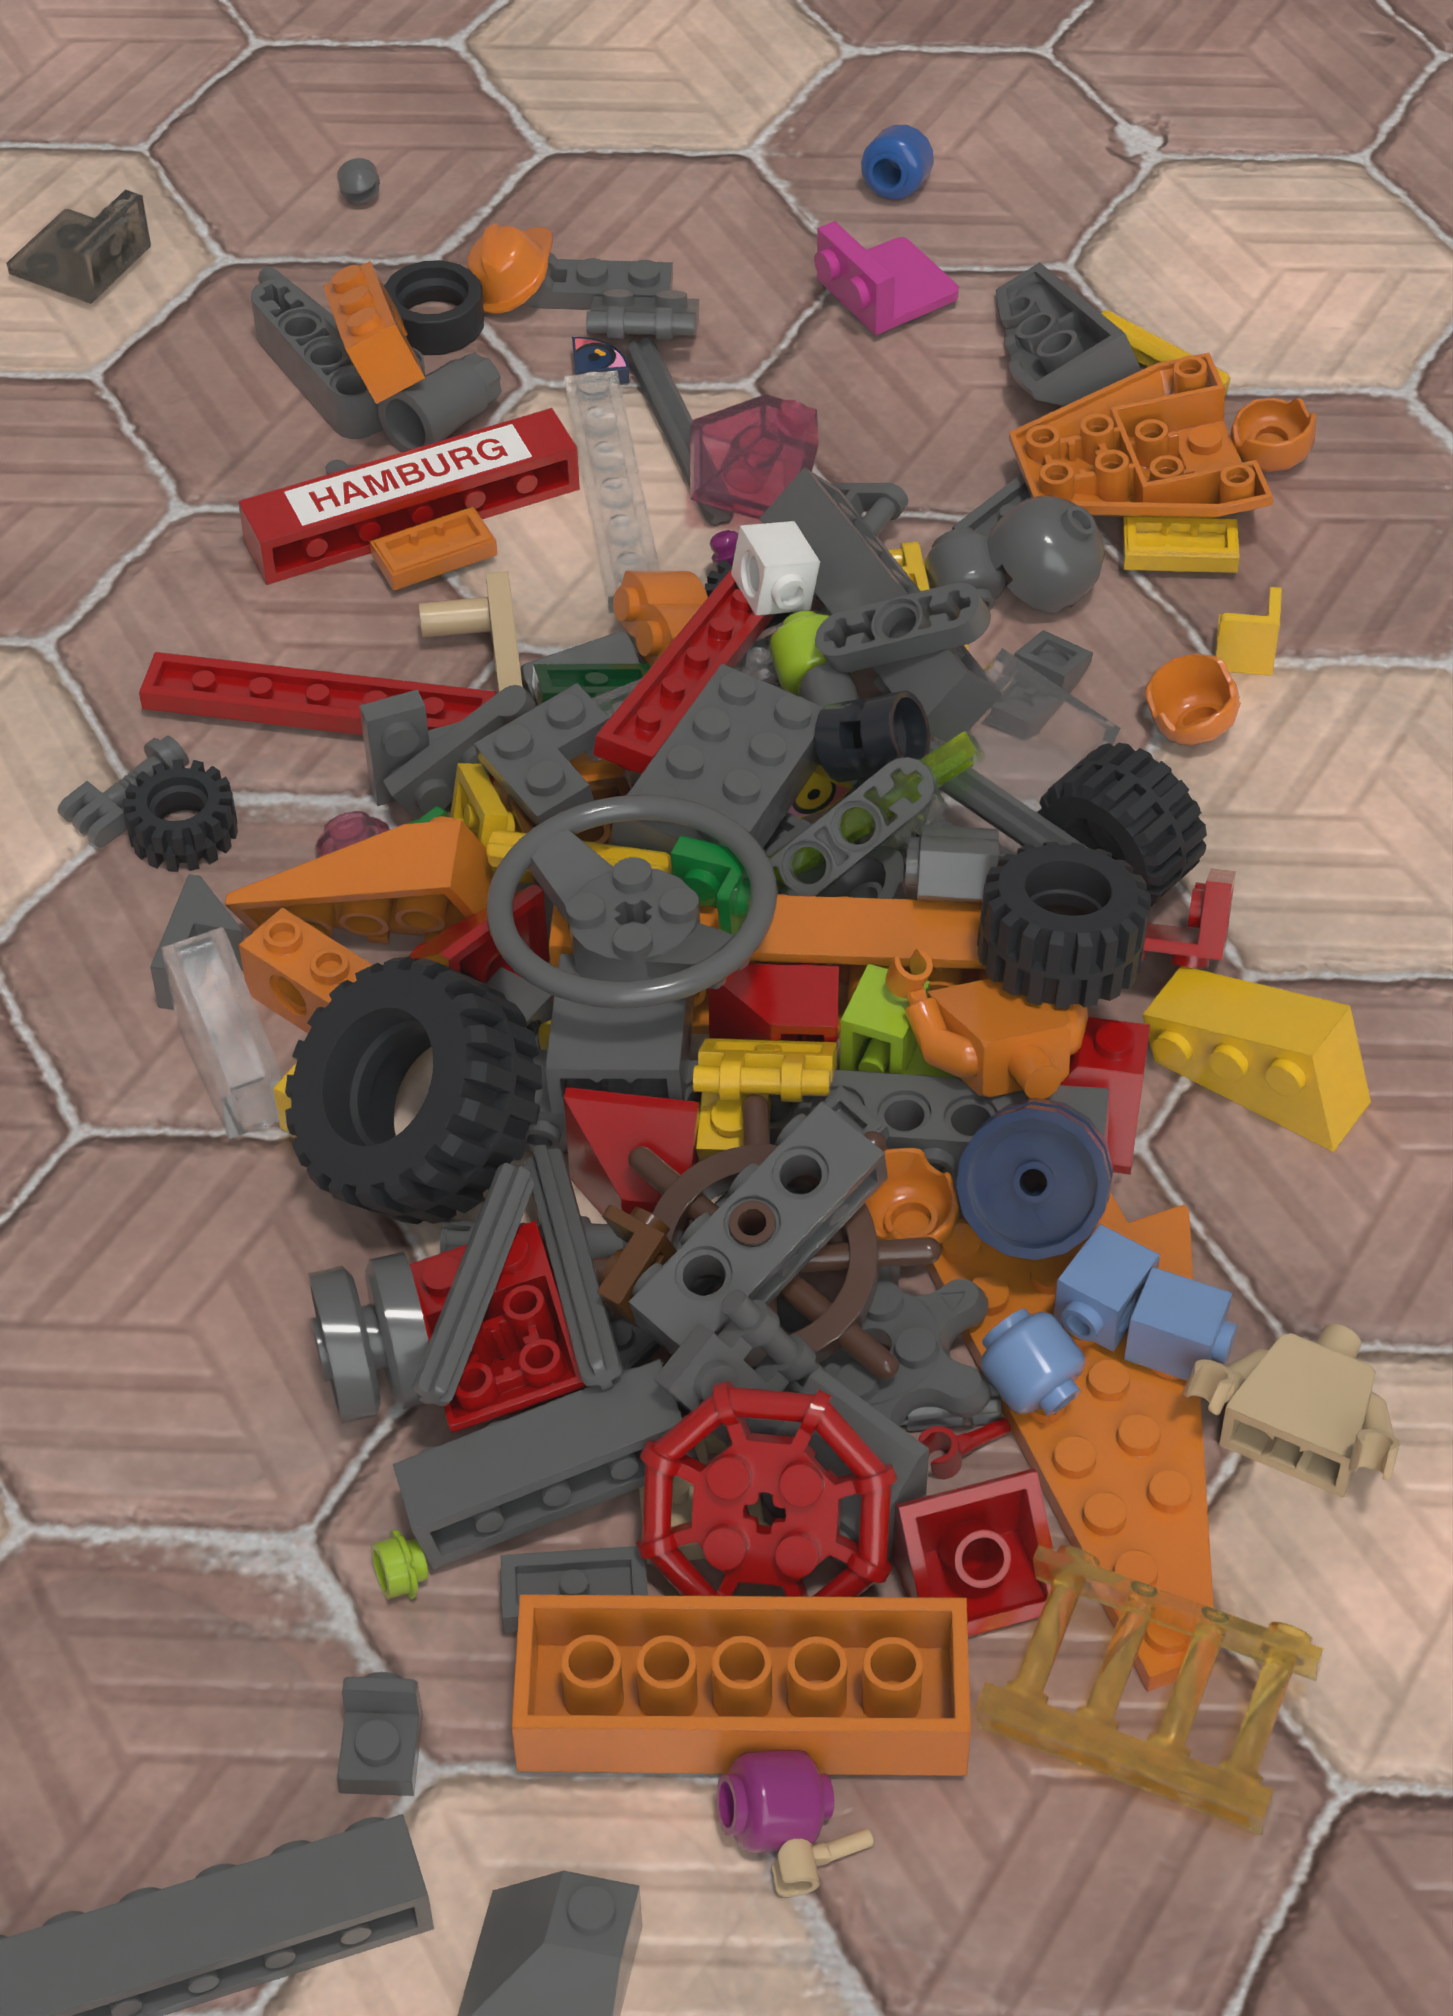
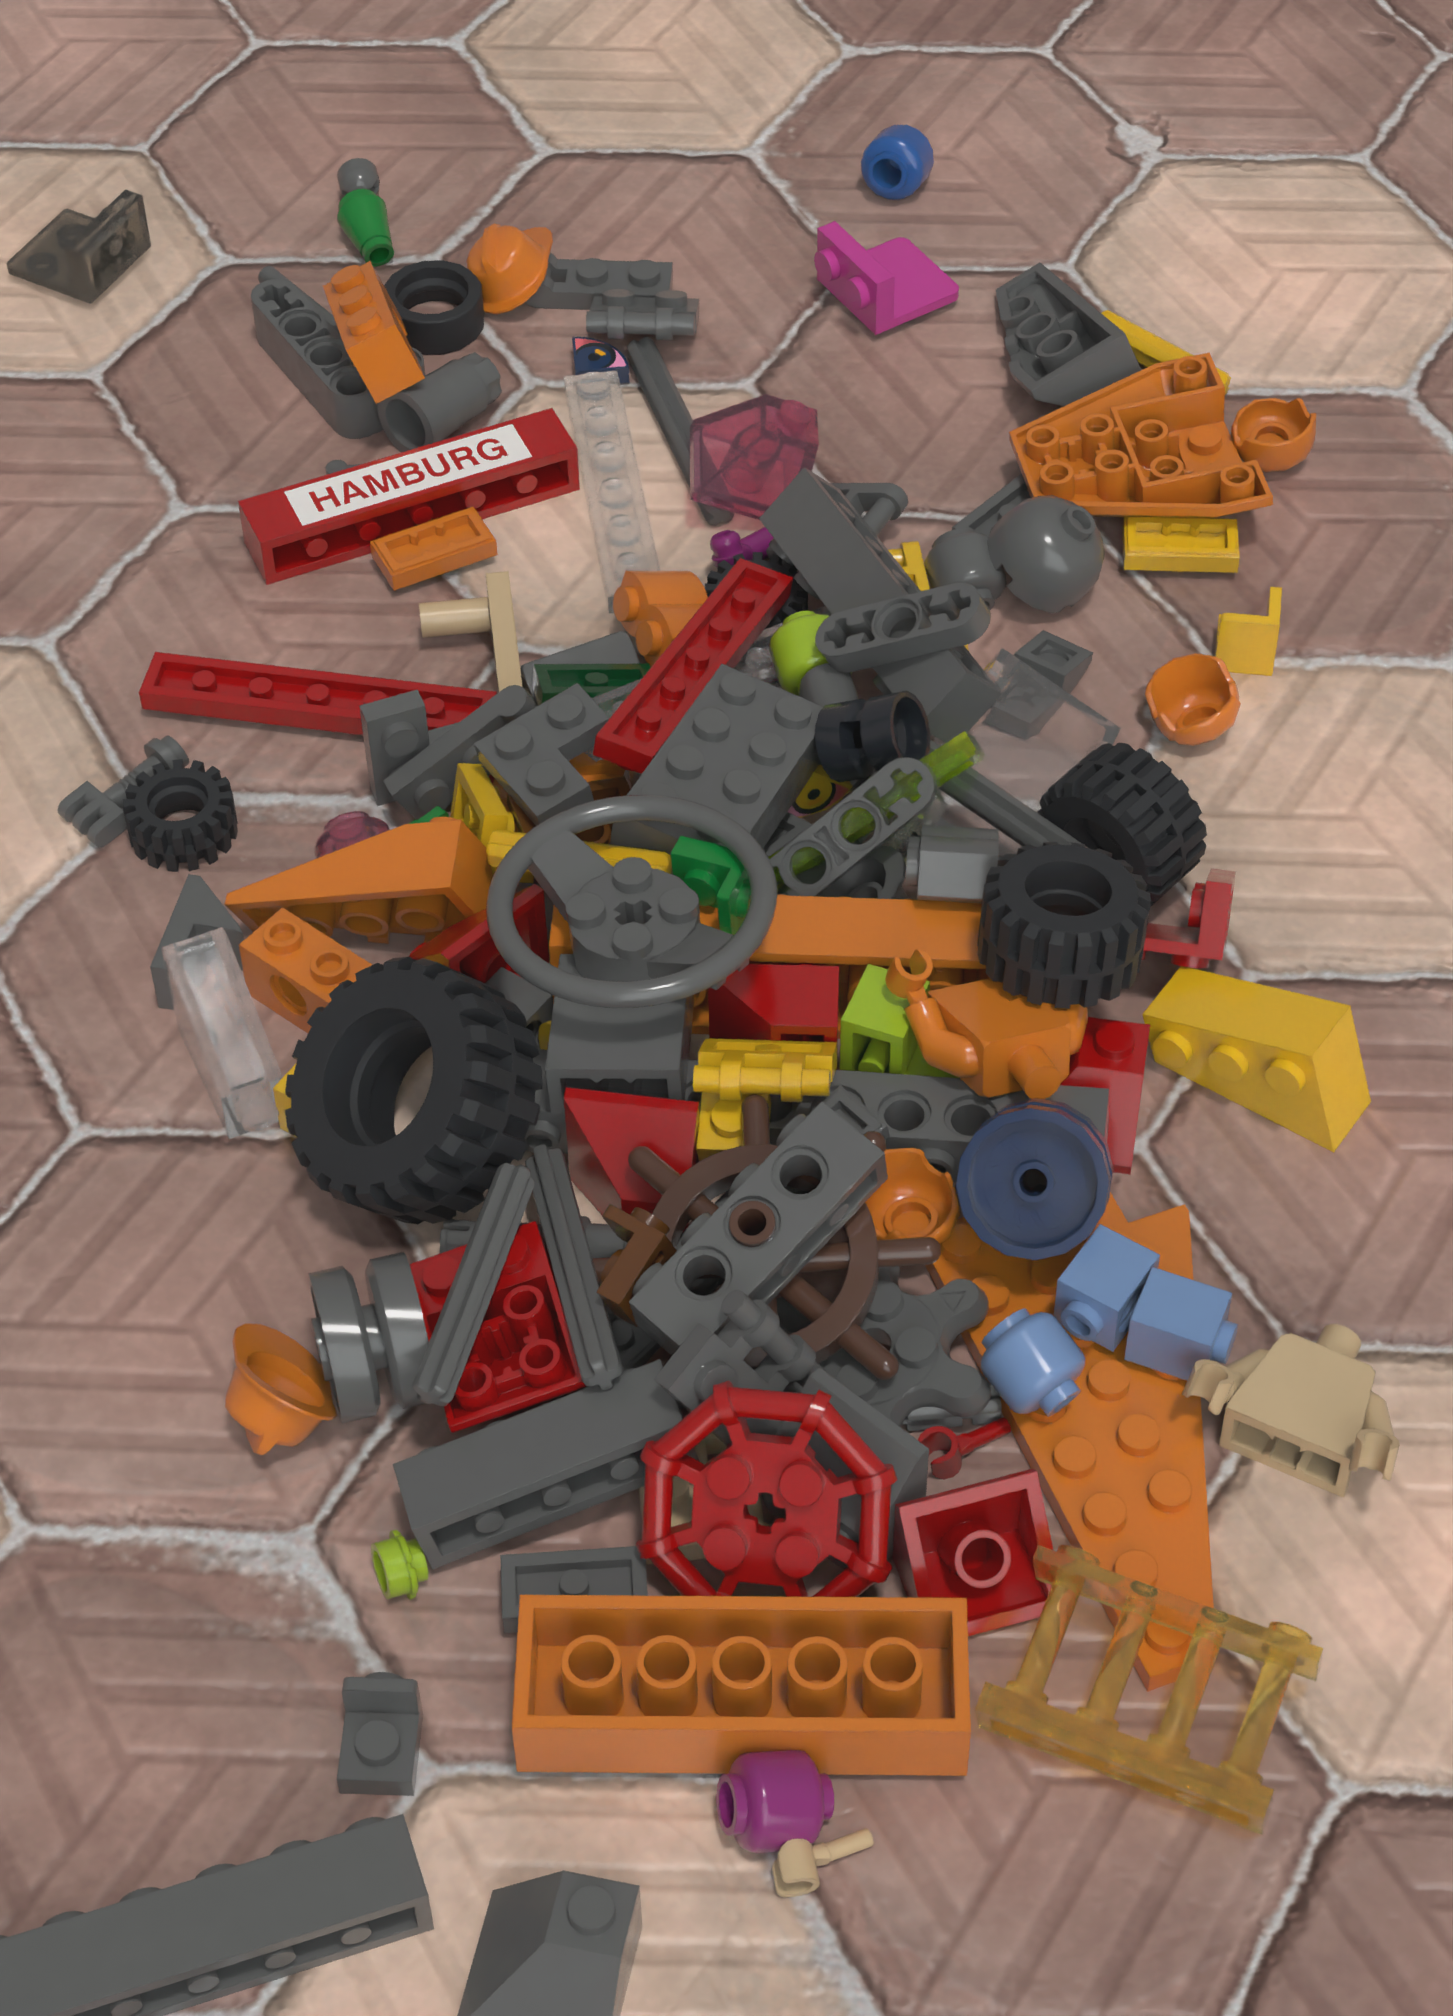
(276, 1388): none -> orange piece
(366, 224): none -> green cone
(775, 568): white brick -> none

